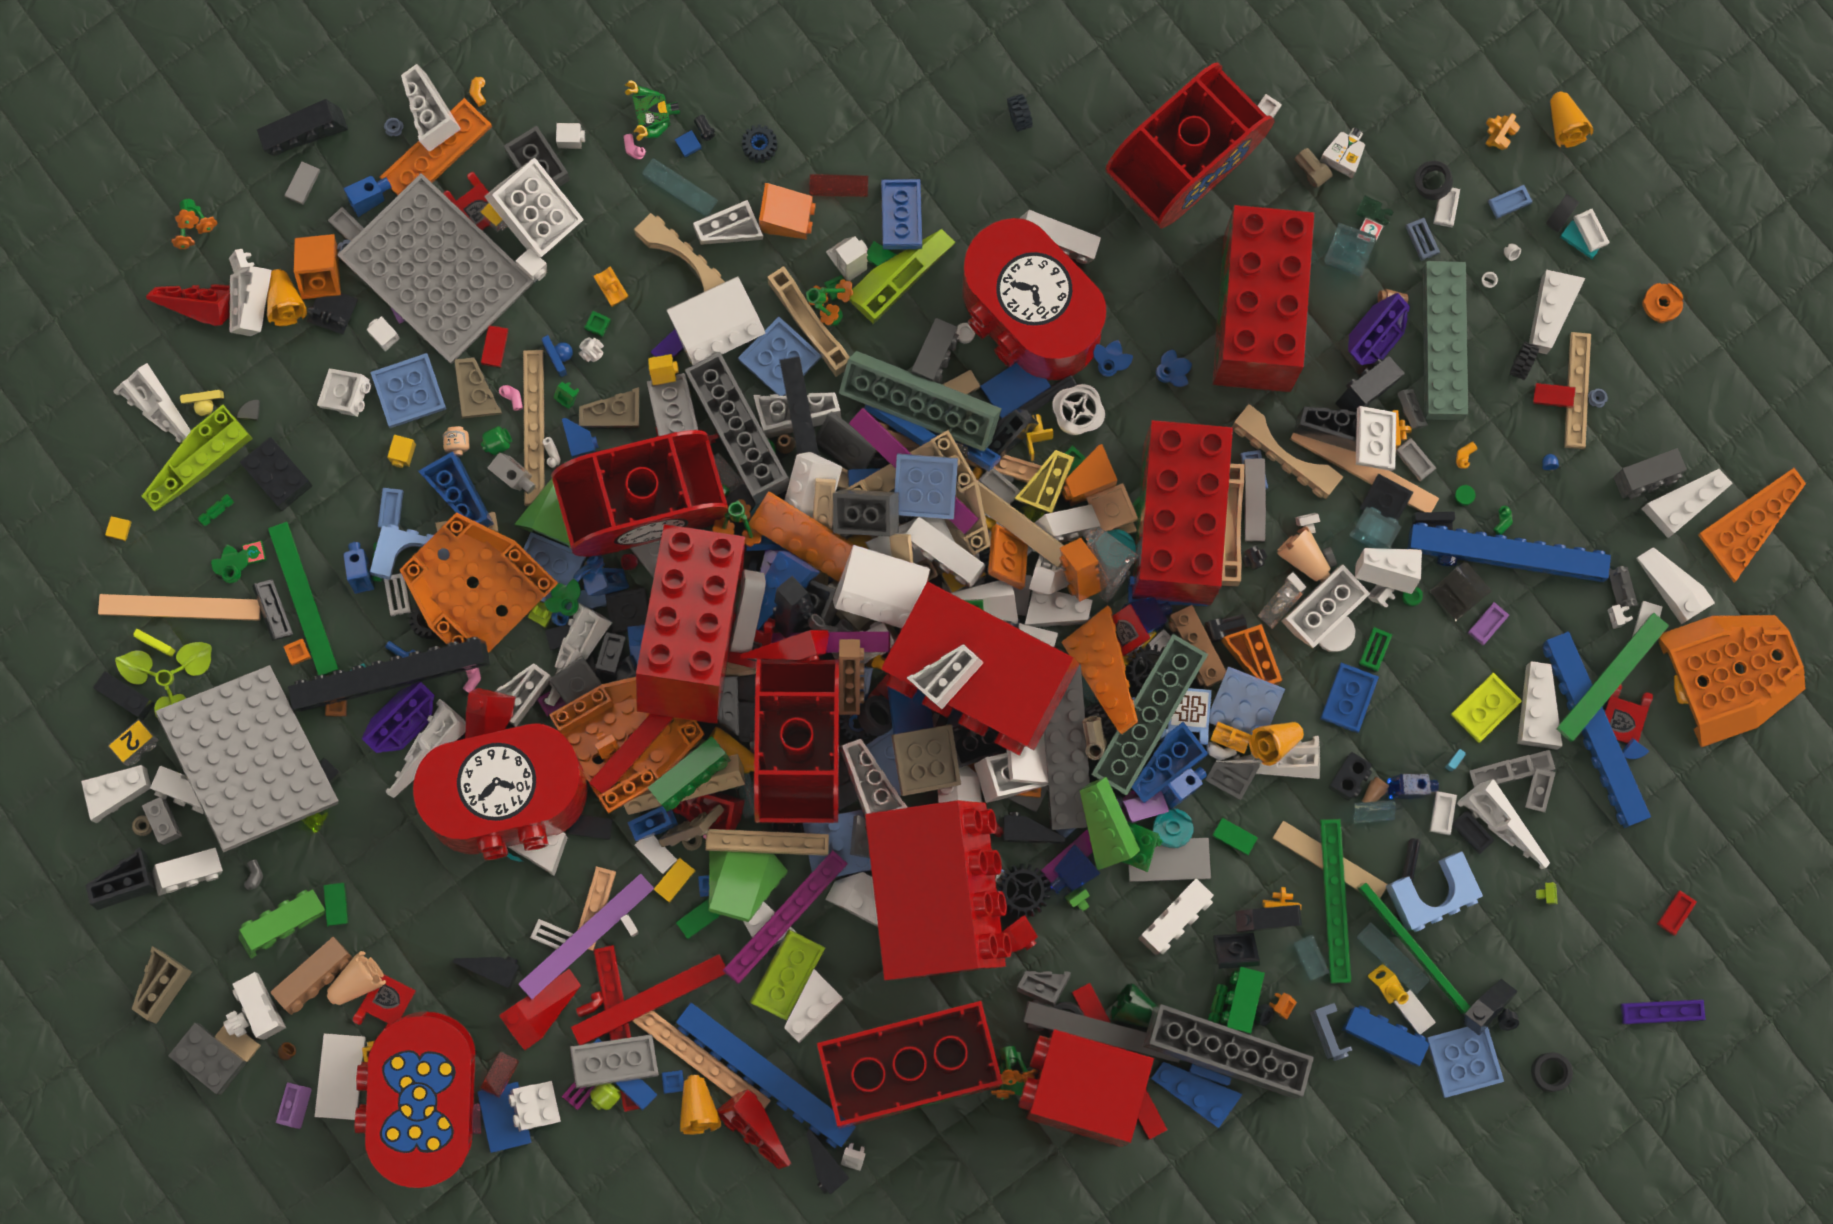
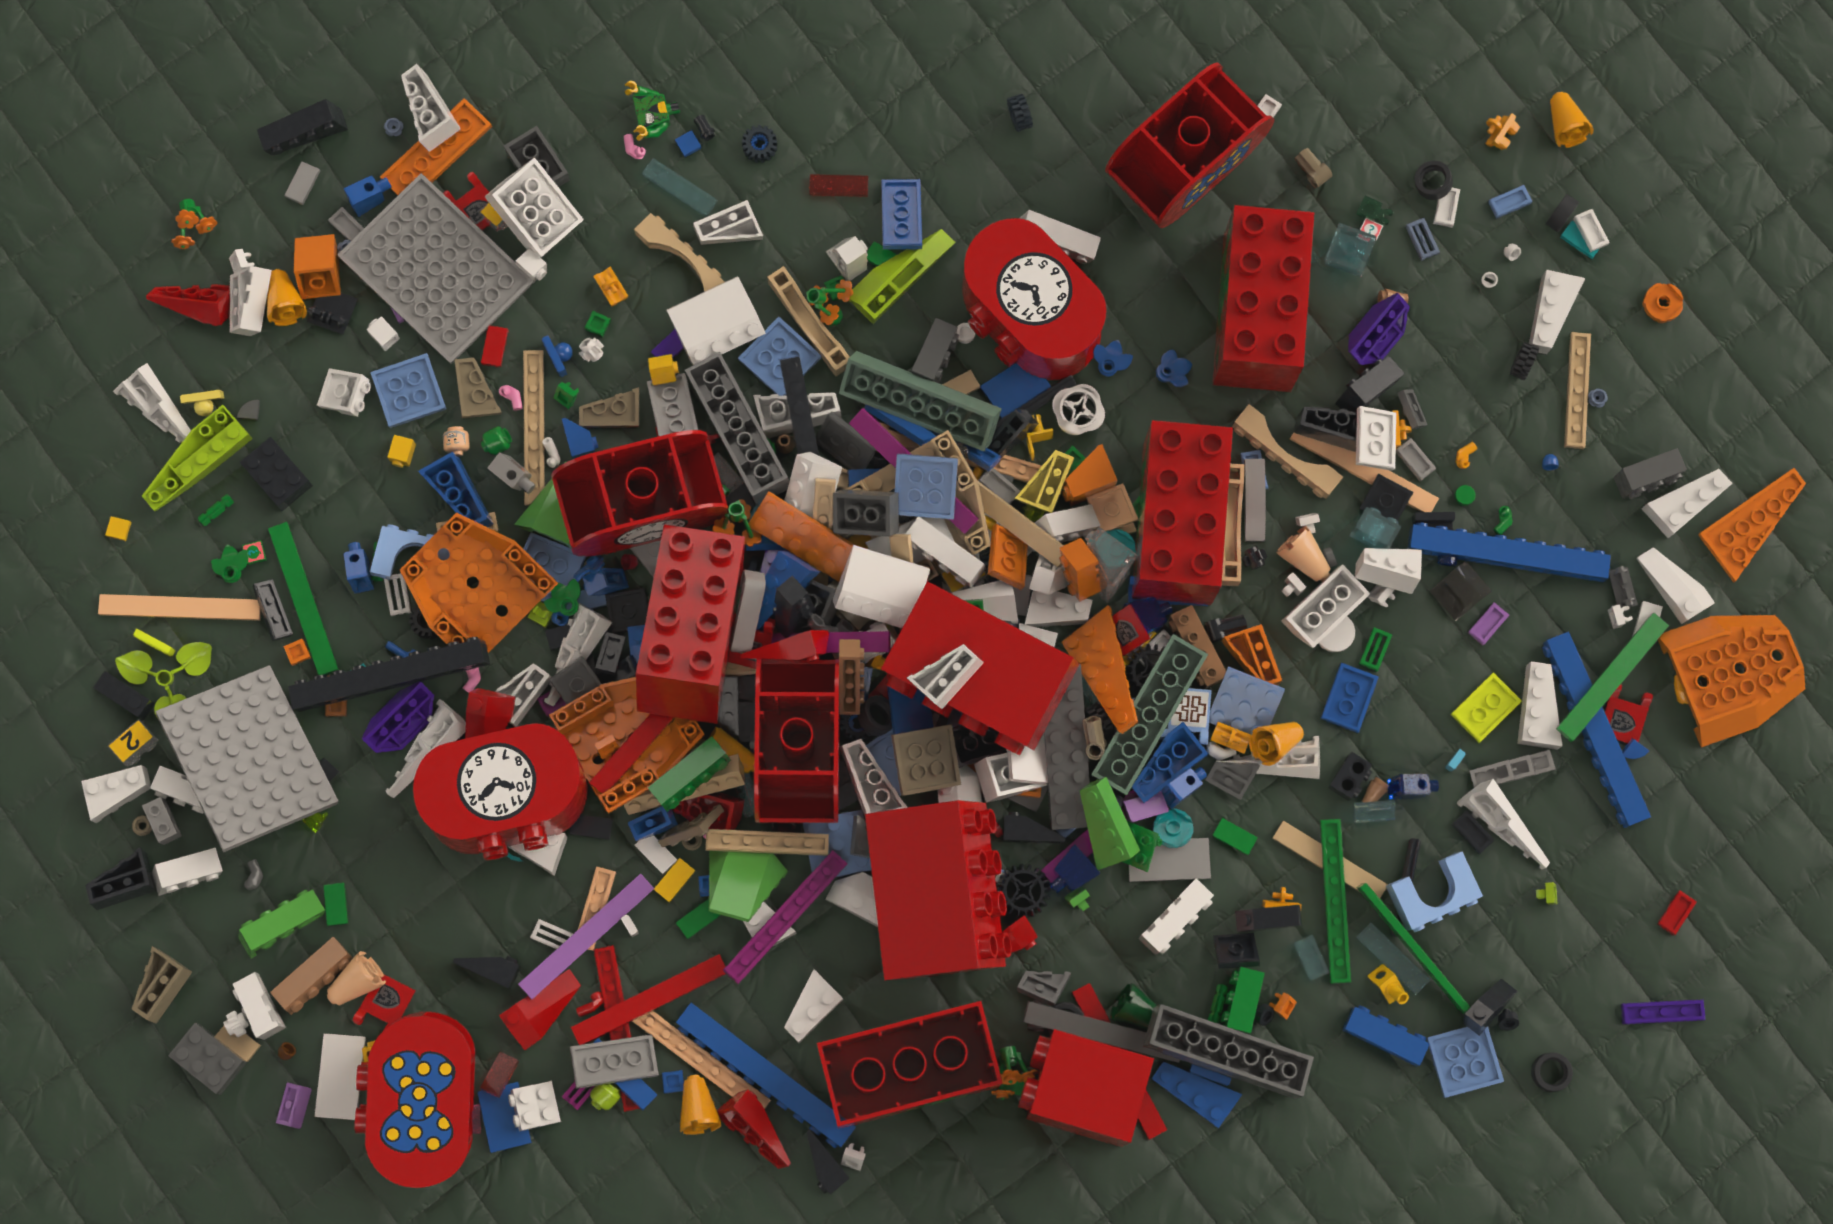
(390, 507): medium blue tile -> none
(475, 90): light orange arm -> none
(569, 135): white brick -> none
(786, 212): orange slope -> none
(787, 974): lime tile -> none
(1280, 604): clear brick -> none
(1325, 1033): sand blue panel -> none
(1345, 152): white torso -> none
(1414, 598): green tile -> none
(1415, 1013): white tile -> none
(1443, 813): white tile -> none
(1445, 341): sand green brick -> none
(1540, 790): light grey slope -> none
(1554, 395): red tile -> none

